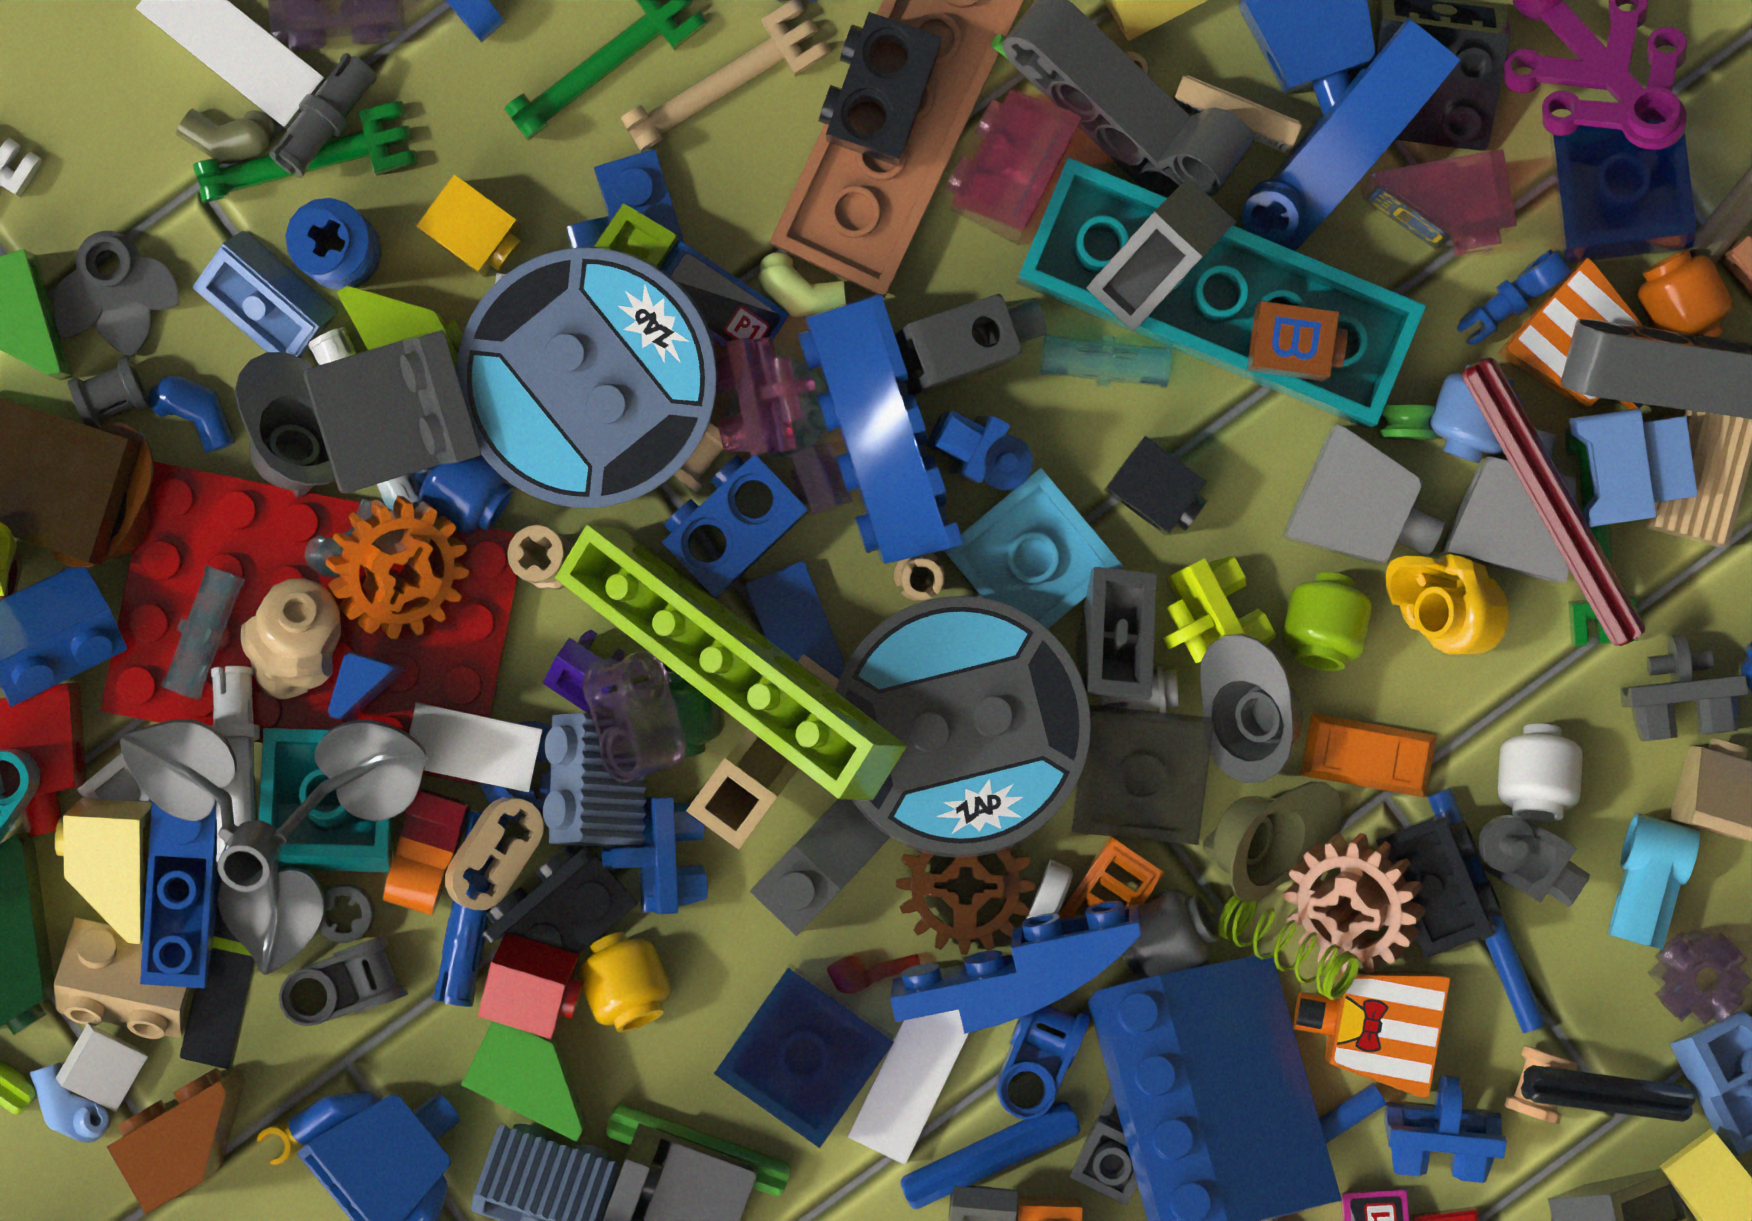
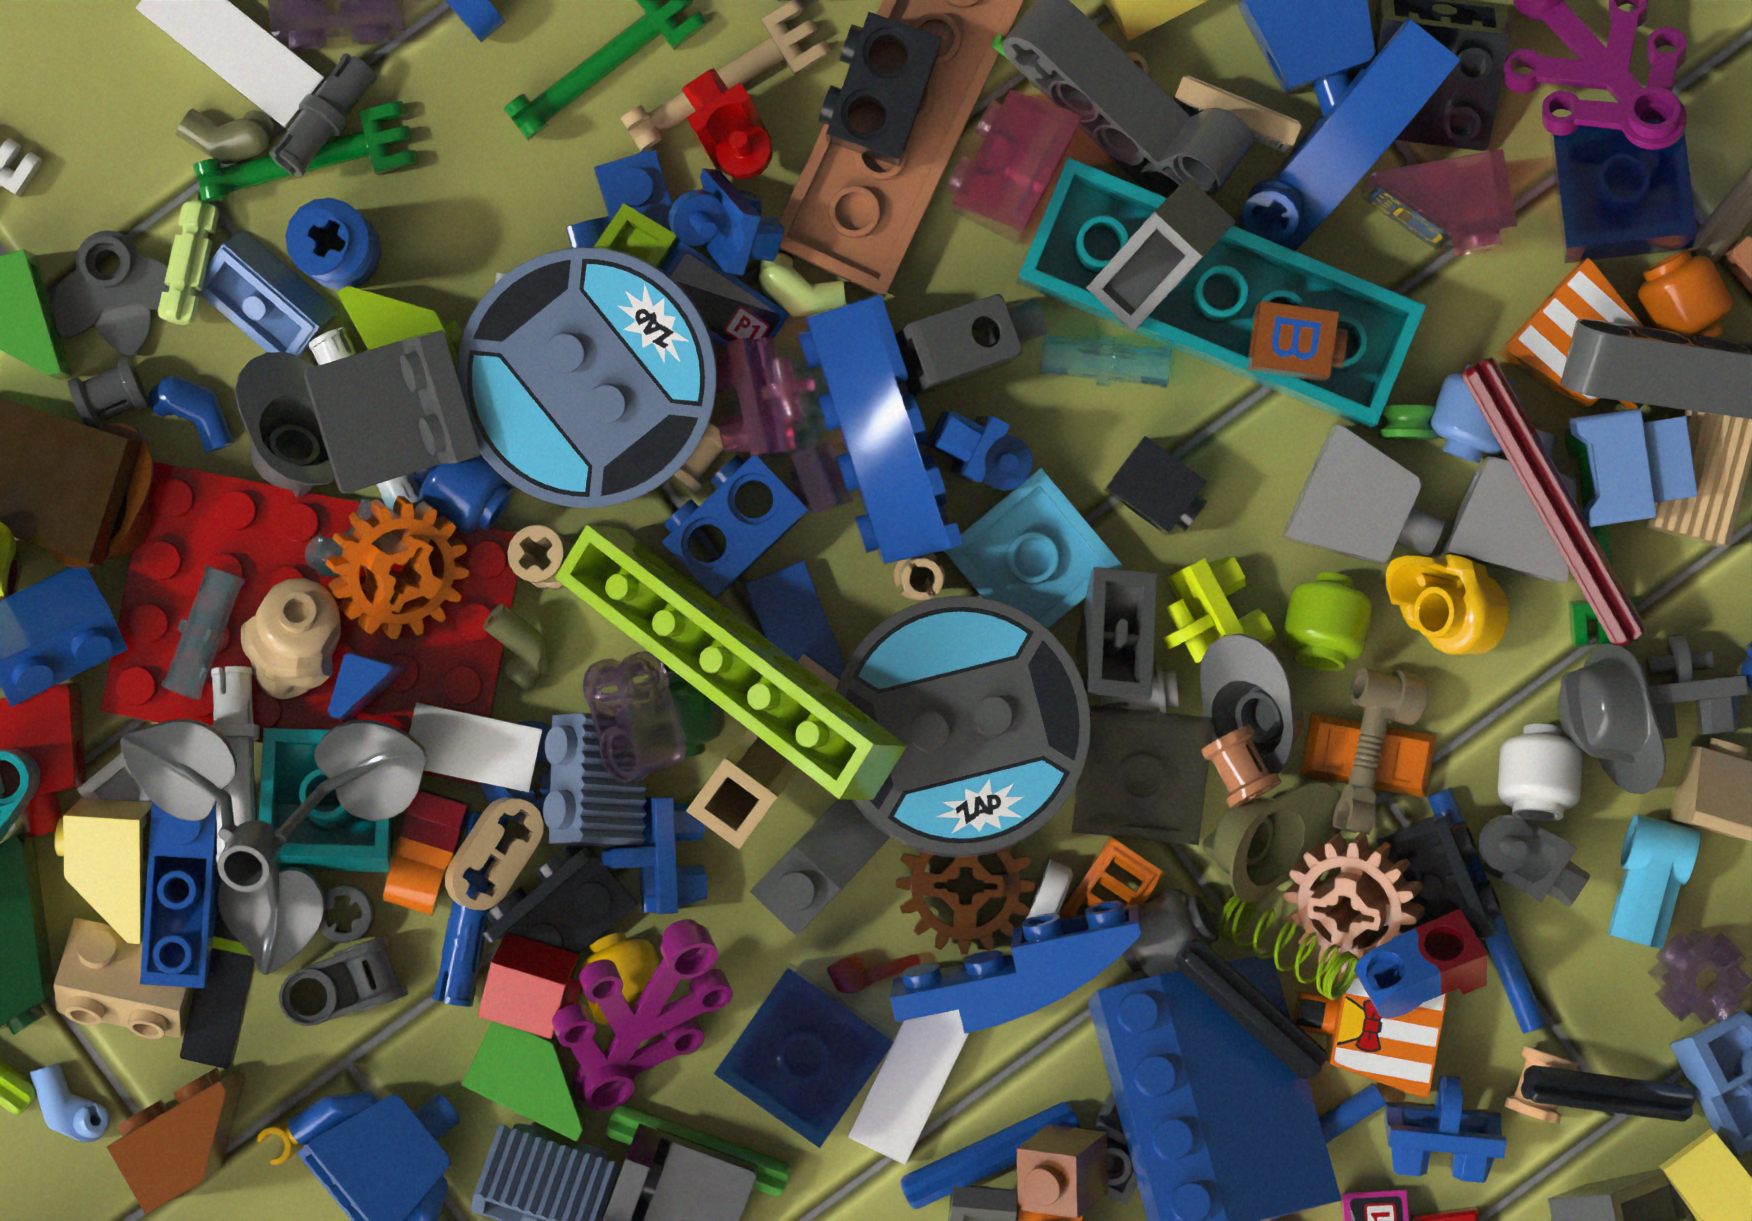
(101, 1067): white tile -> none
(188, 262): none -> yellowish green axle
(471, 227): yellow brick -> none
(524, 641): none -> olive arm
(570, 666): dark purple tile -> none
(608, 1076): none -> magenta plant
(725, 223): none -> blue hips
(728, 126): none -> red hips
(1040, 1053): blue piece -> none
(1062, 1171): none -> dark orange brick
(1240, 766): none -> nougat bush
(1250, 1008): none -> black axle
(1385, 698): none -> dark tan brick
(1423, 965): none -> leg
(1513, 297): blue piece -> none
(1612, 718): none -> dark grey piece

